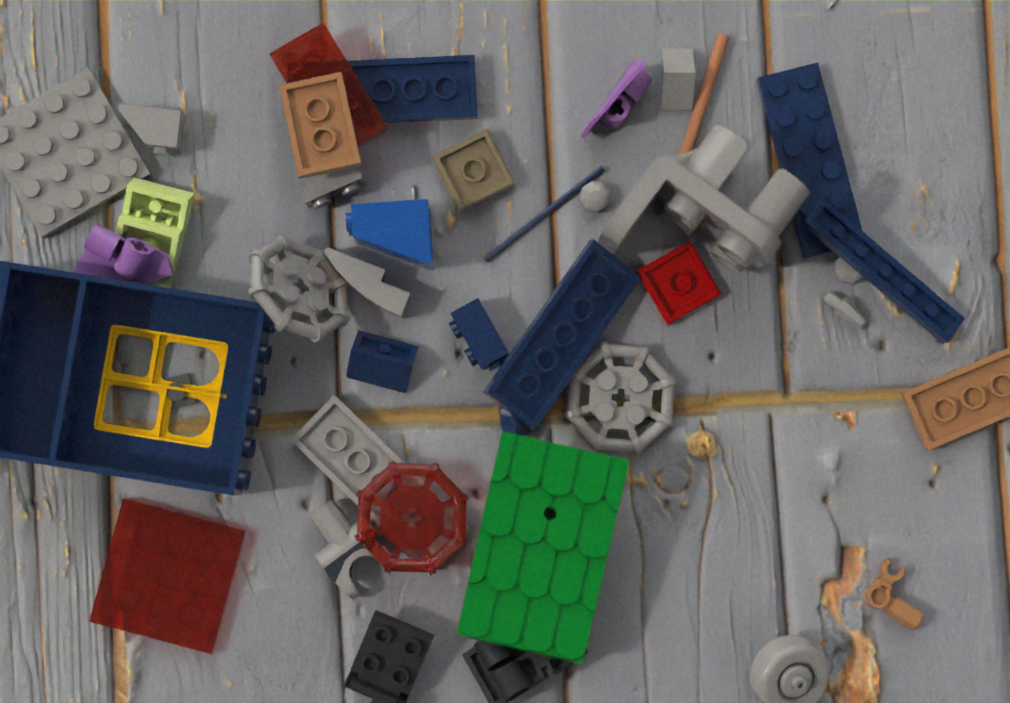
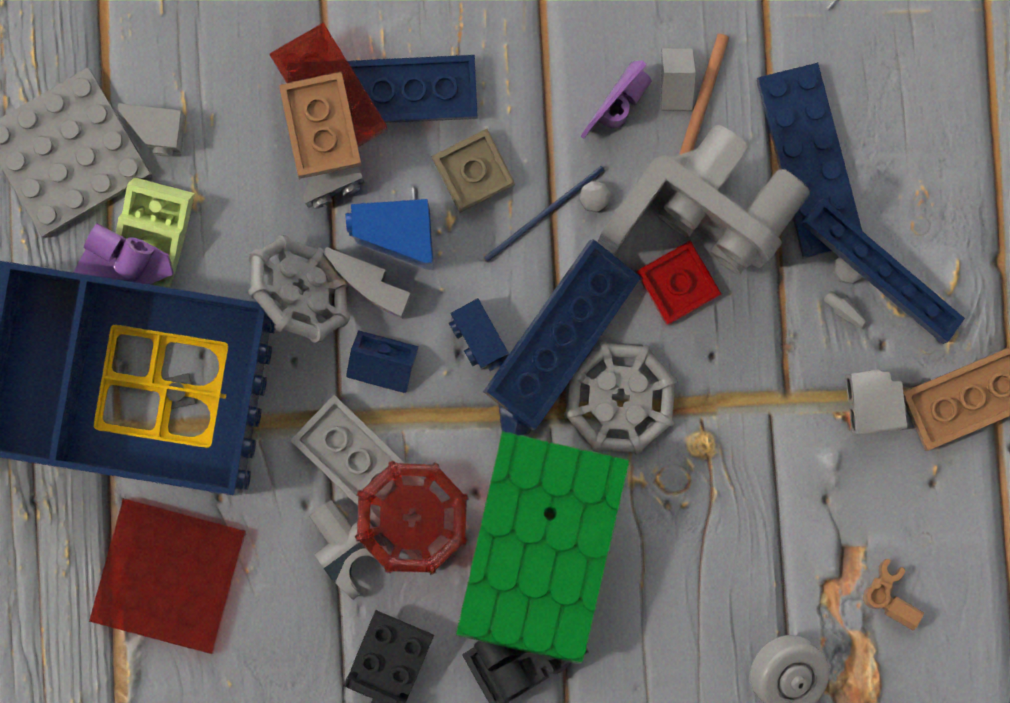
(875, 402): none -> light grey piece

